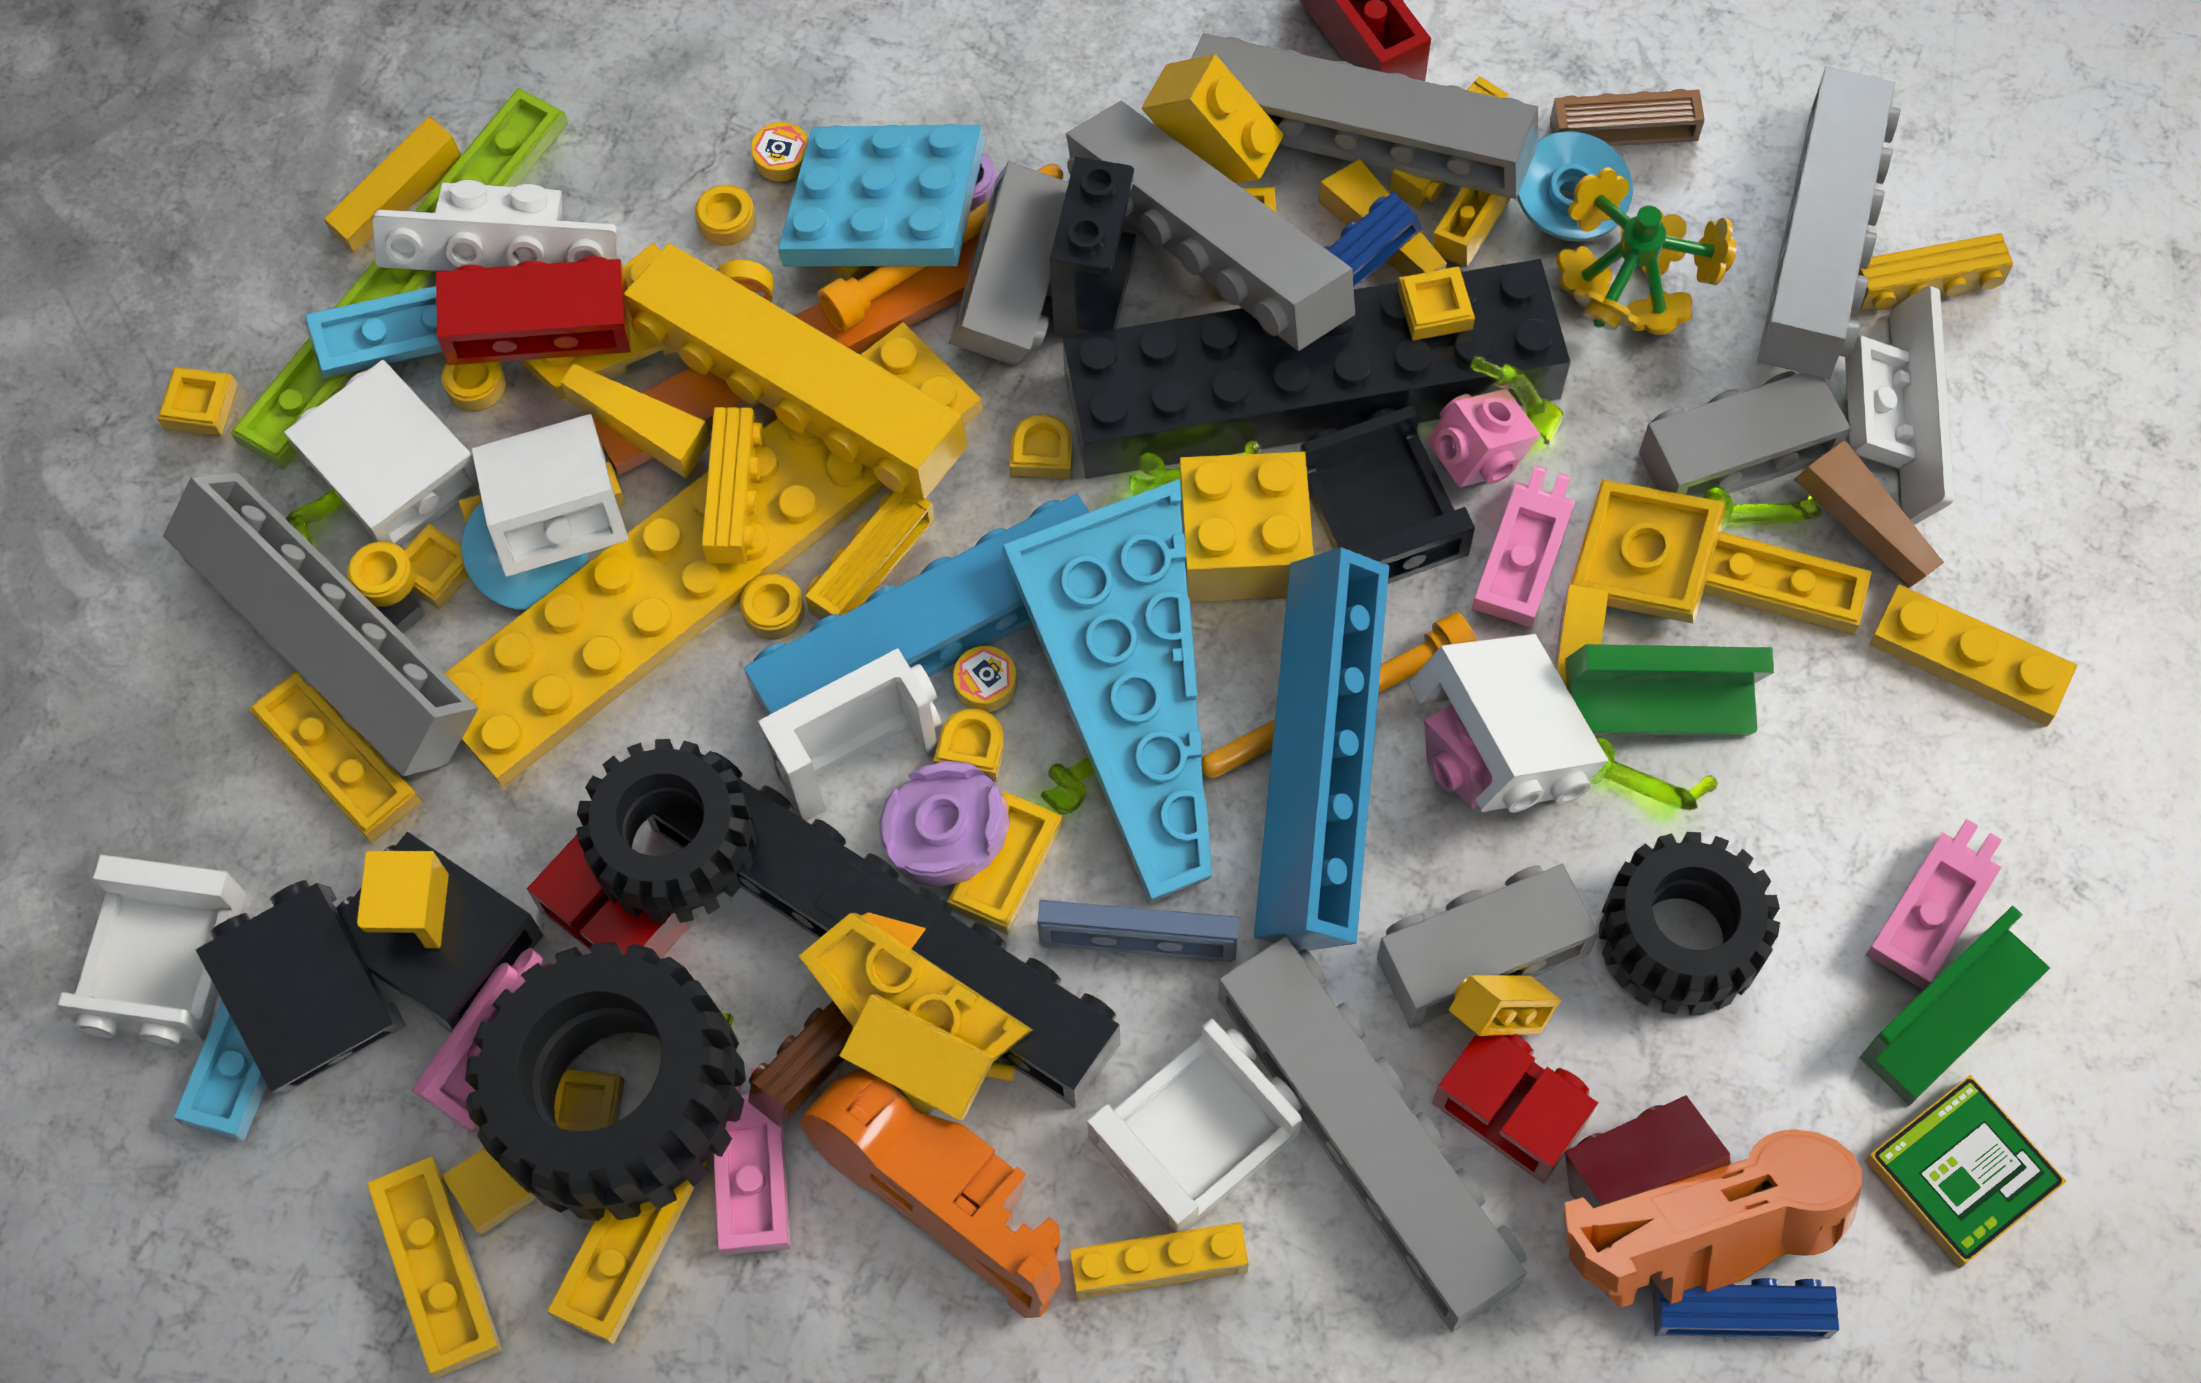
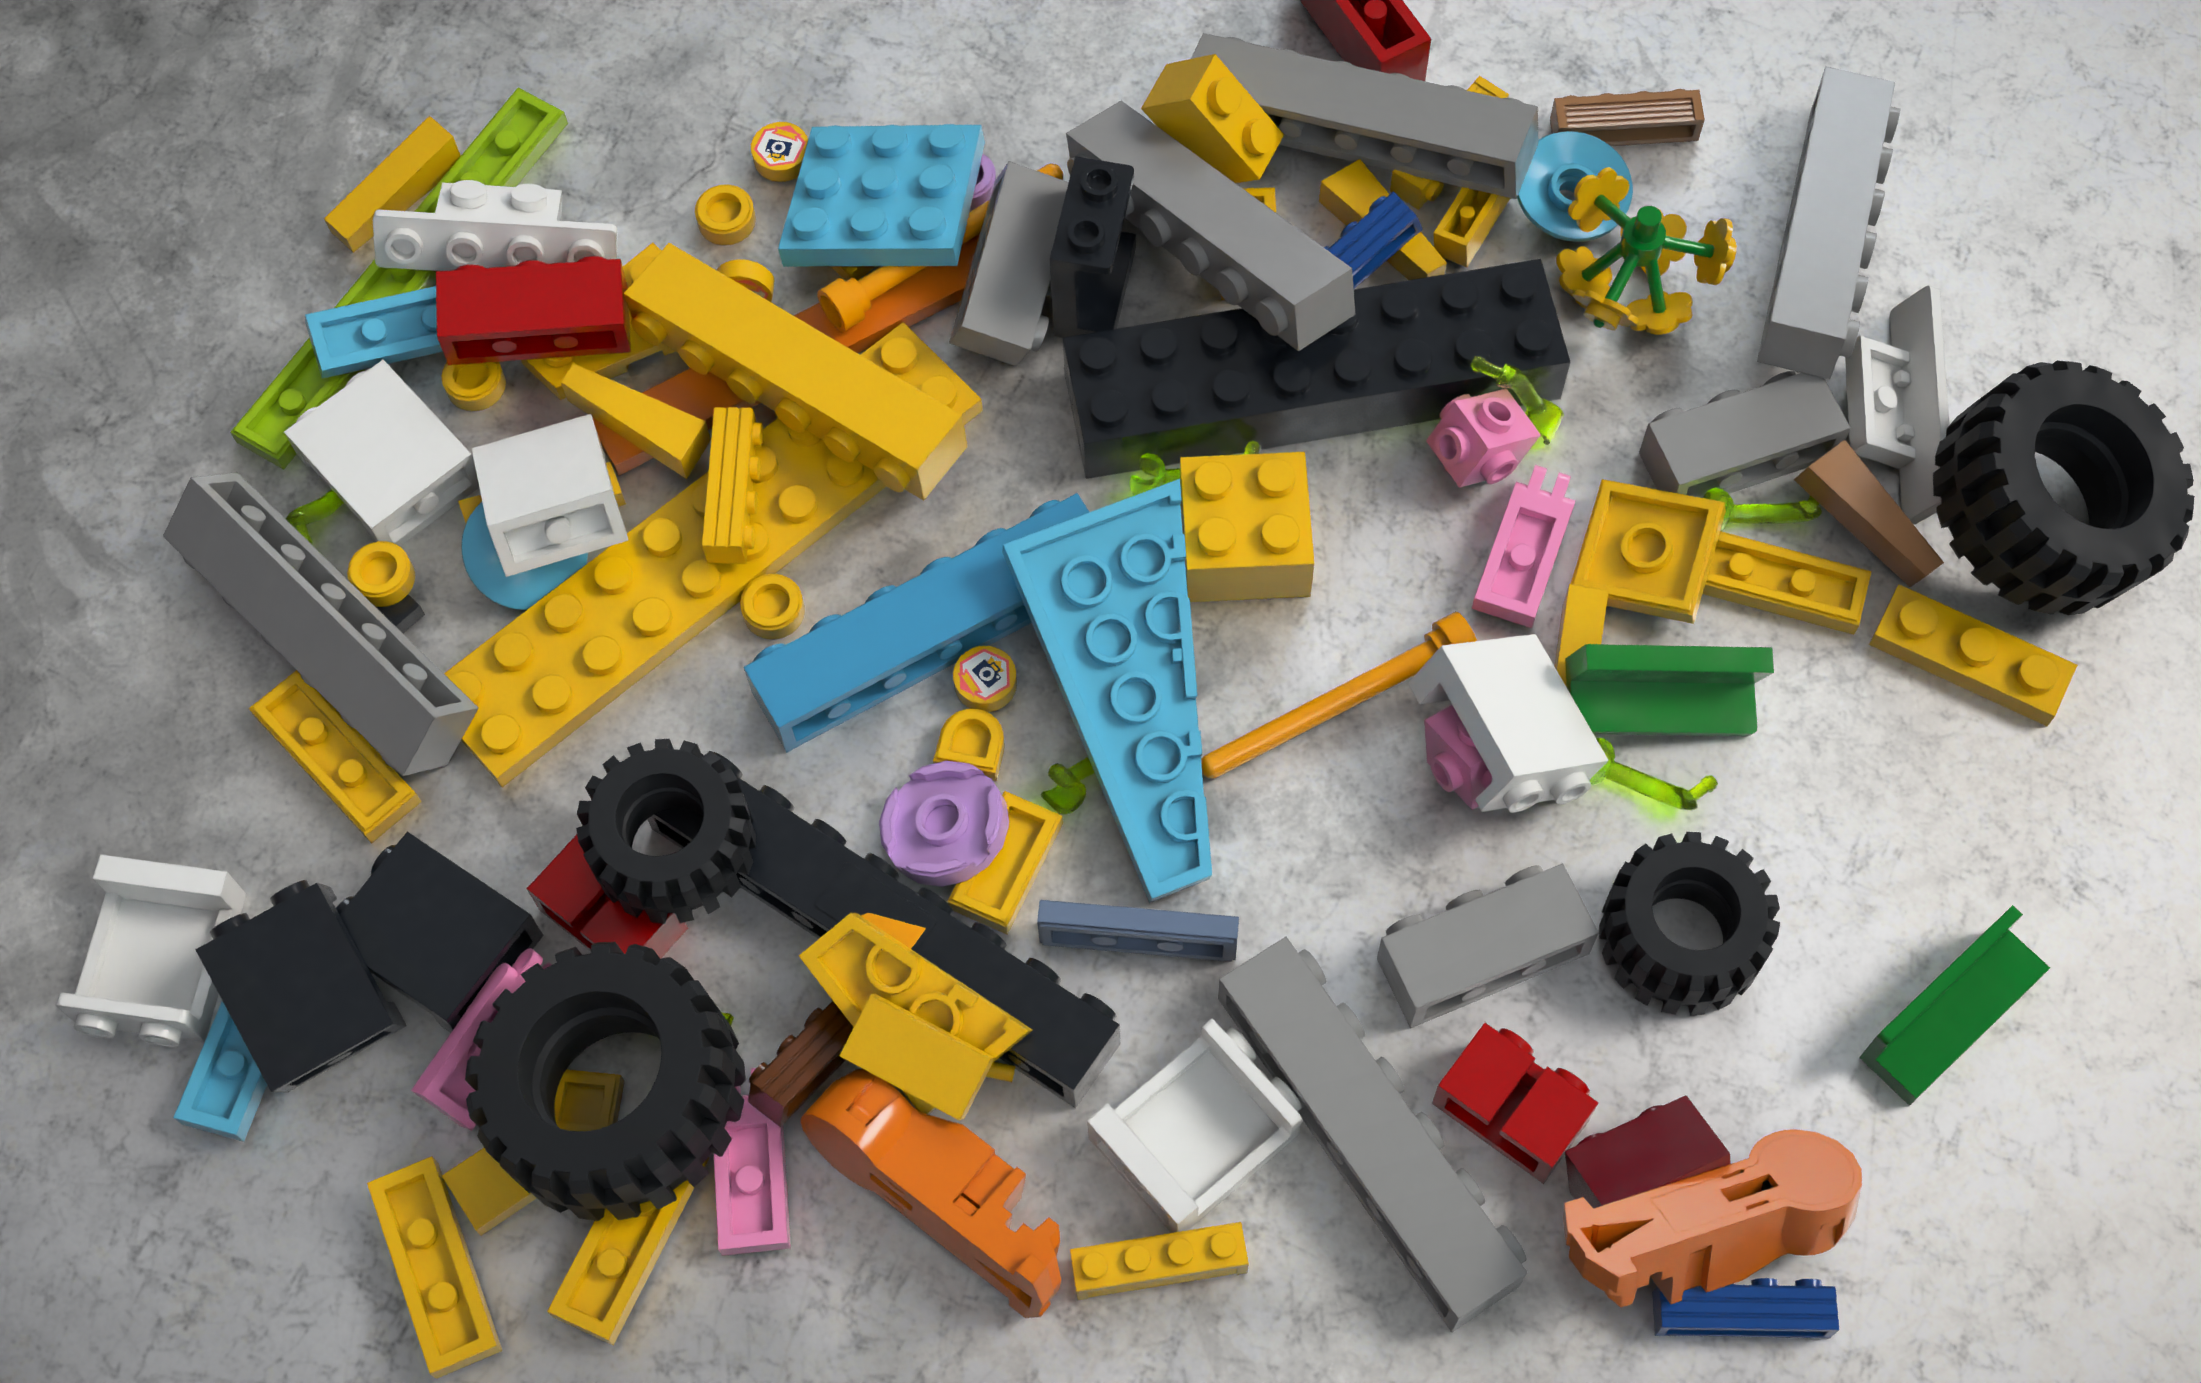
(197, 401): yellow tile -> none
(404, 894): yellow panel -> none
(436, 565): yellow tile -> none
(846, 721): white panel -> none
(871, 555): yellow piece -> none
(1041, 448): yellow tile -> none
(1322, 751): dark azure brick -> none
(1384, 495): black panel -> none
(1436, 303): yellow tile -> none
(1503, 1004): yellow piece -> none
(1936, 906): bright pink hinge -> none
(1946, 266): yellow piece -> none
(1965, 1171): tile -> none
(2113, 453): none -> black tyre

